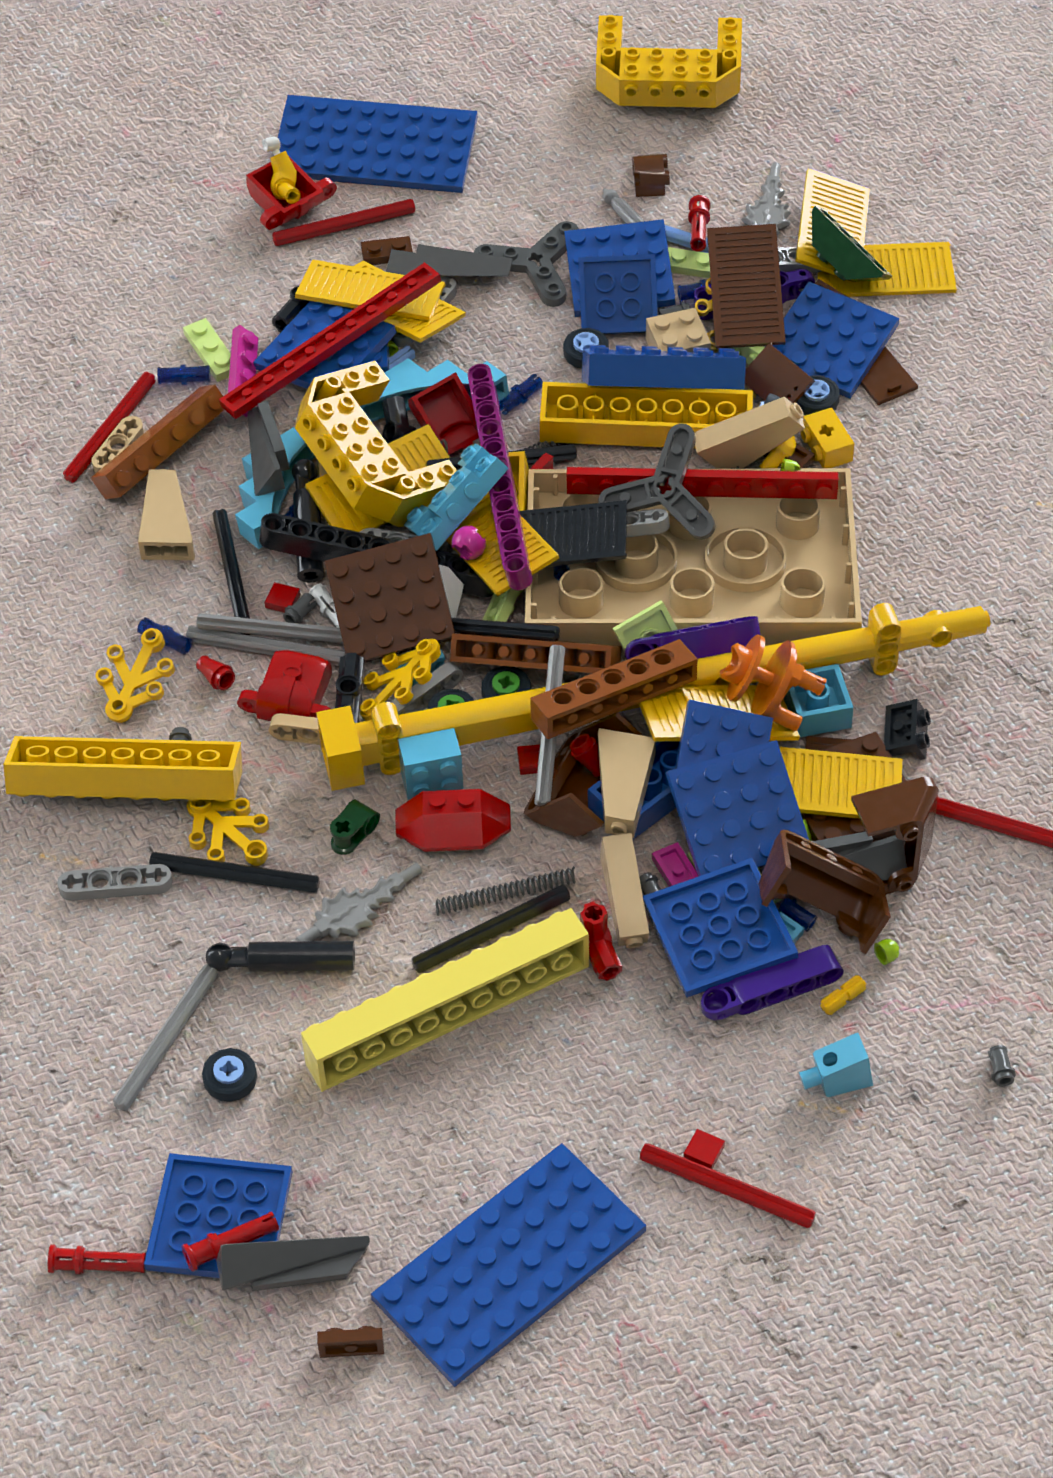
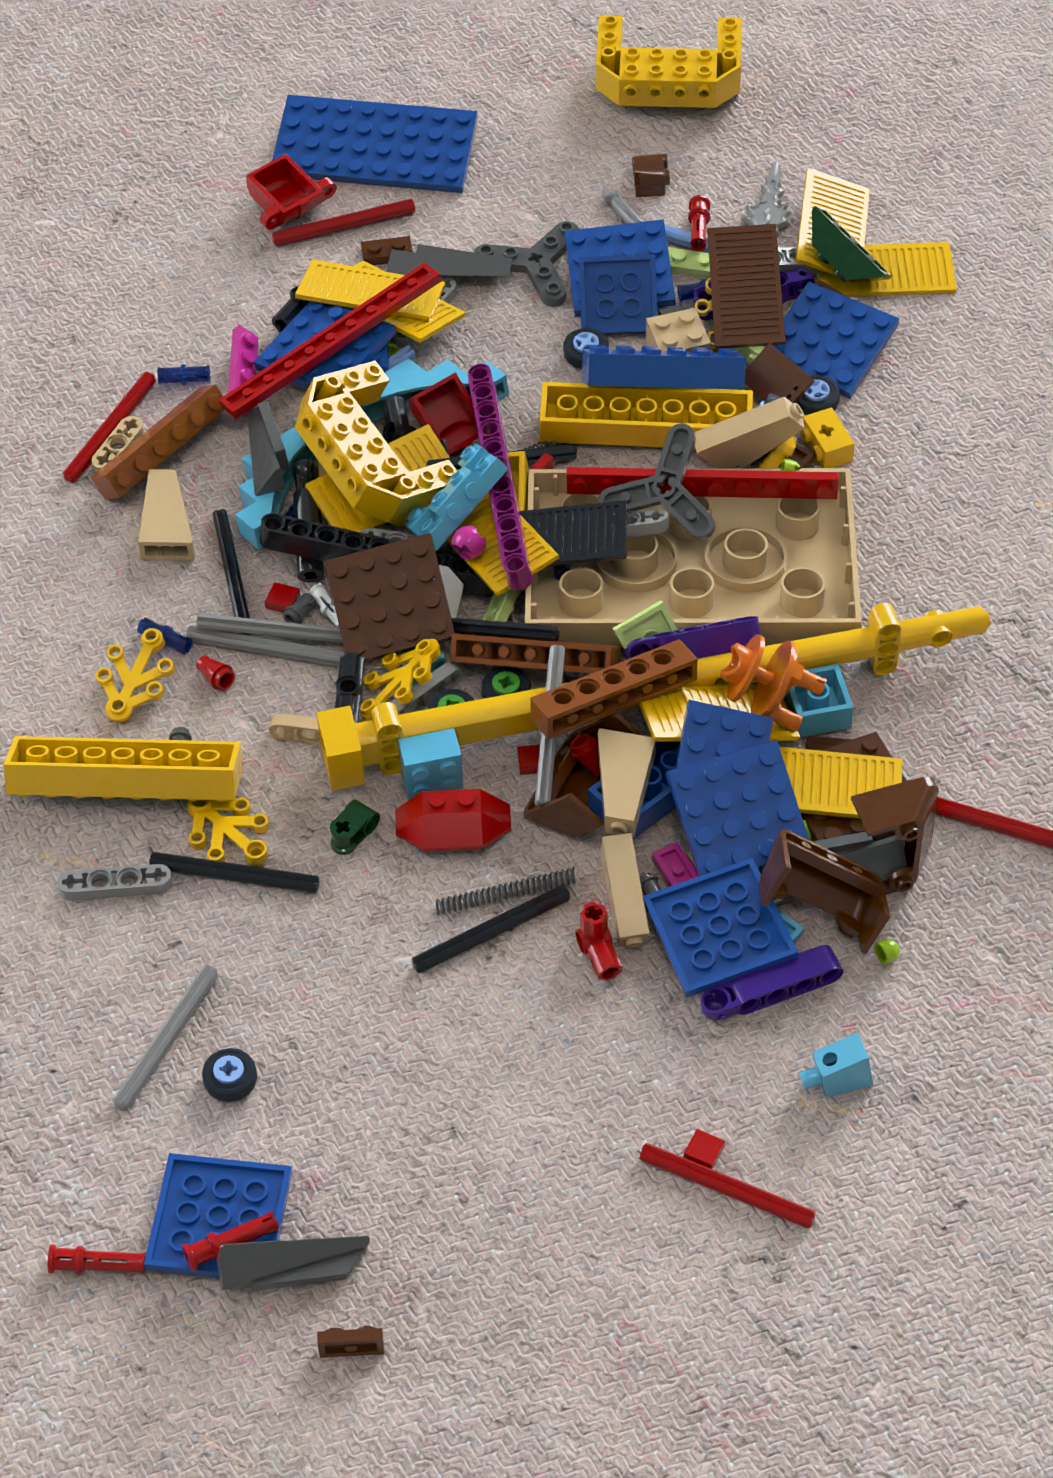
(209, 348): yellowish green plate -> none
(284, 172): yellow arm -> none
(284, 956): black piece -> none
(291, 686): red piece -> none
(354, 910): light grey piece -> none
(445, 999): light yellow brick -> none
(508, 1264): blue plate -> none
(520, 393): clear blue pin -> none
(798, 913): clear blue pin -> none
(838, 997): yellow piece -> none
(887, 379): reddish brown container -> none
(907, 728): black bracket -> none
(1002, 1072): dark grey pin -> none

